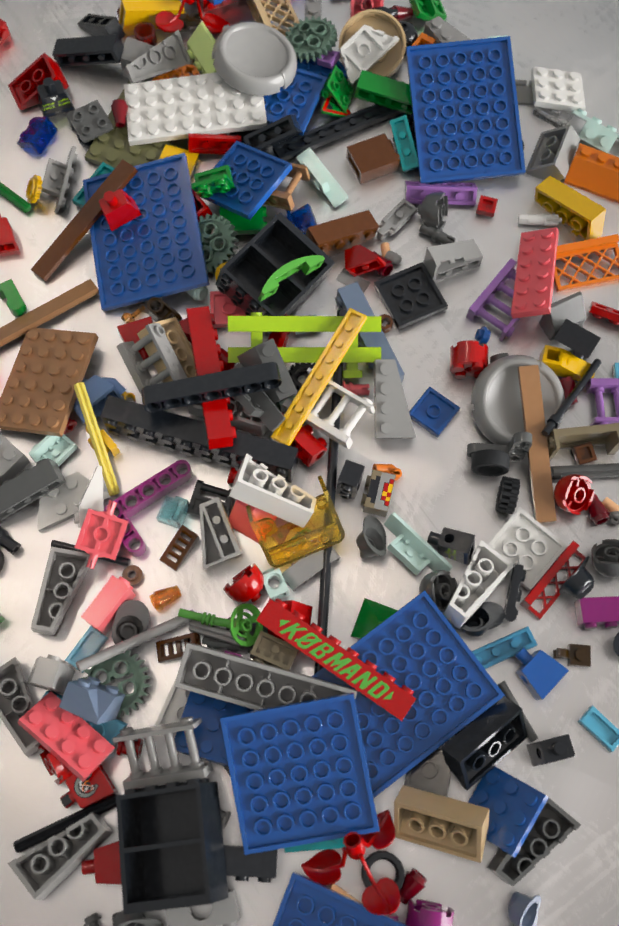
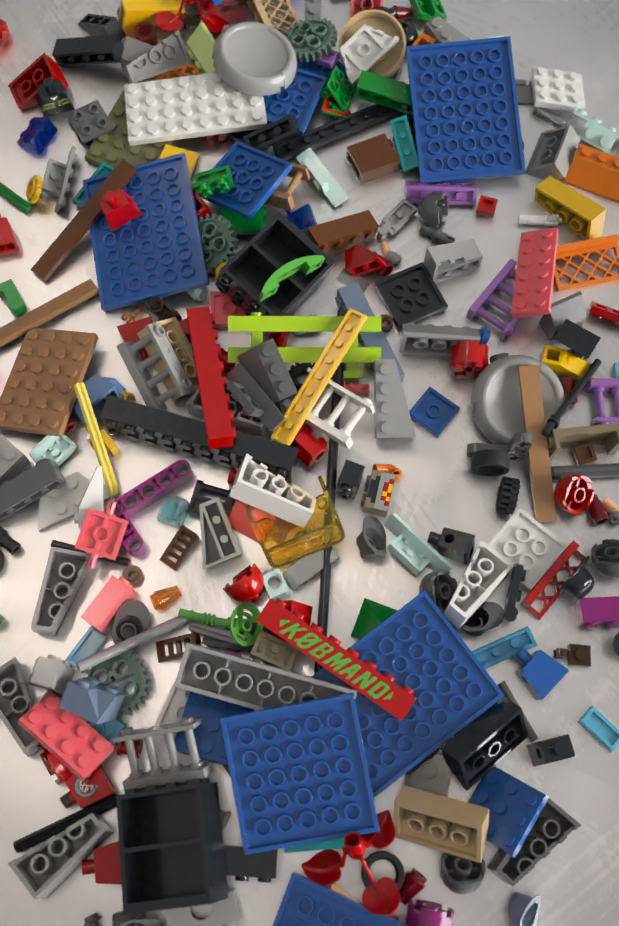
(119, 110): dark red cone -> none
(211, 143): red plate -> none
(211, 387): black beam -> none
(434, 339): none -> light grey slope
(461, 874): none -> dark grey cylinder

